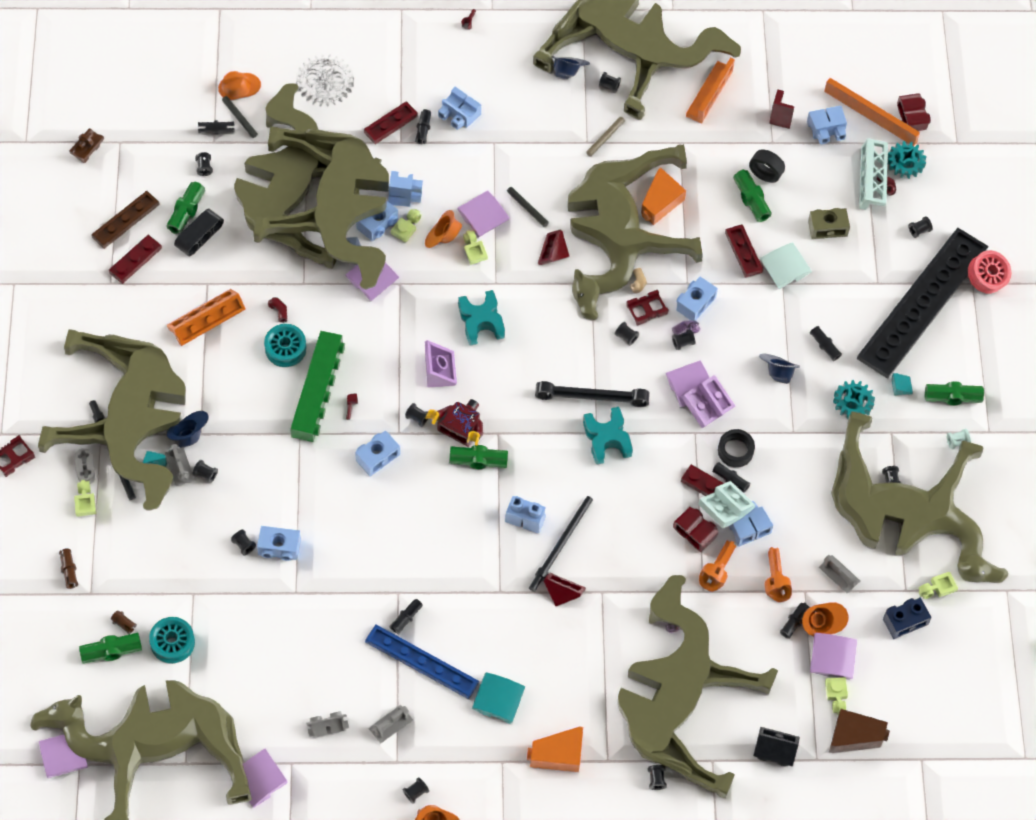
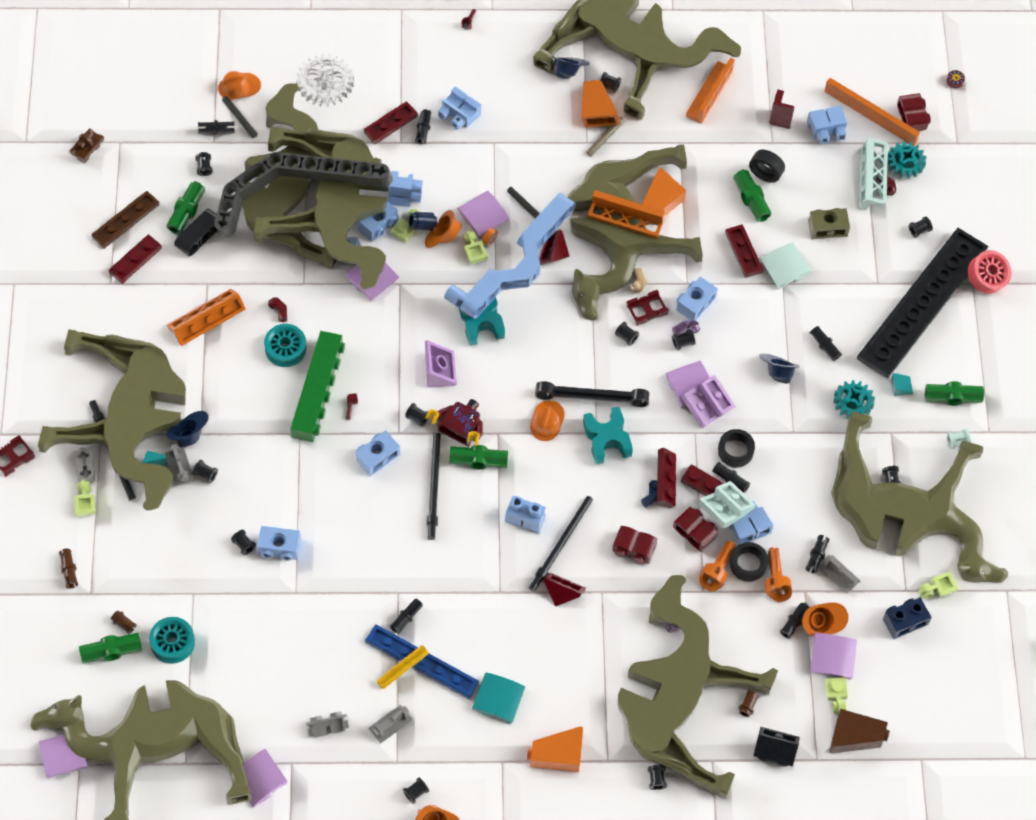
(226, 222): none -> dark grey beam
(402, 667): none -> yellow axle
(422, 221): none -> dark blue brick
(432, 518): none -> black bar
(489, 237): none -> orange tile
(525, 272): none -> light blue beam
(547, 420): none -> orange piece
(597, 106): none -> orange slope
(628, 211): none -> orange fence
(634, 545): none -> dark red brick
(652, 497): none -> dark blue arm
(666, 478): none -> dark red plate
(748, 547): none -> black tyre
(748, 704): none -> reddish brown pin
(817, 554): none -> black pin
(955, 79): none -> tile

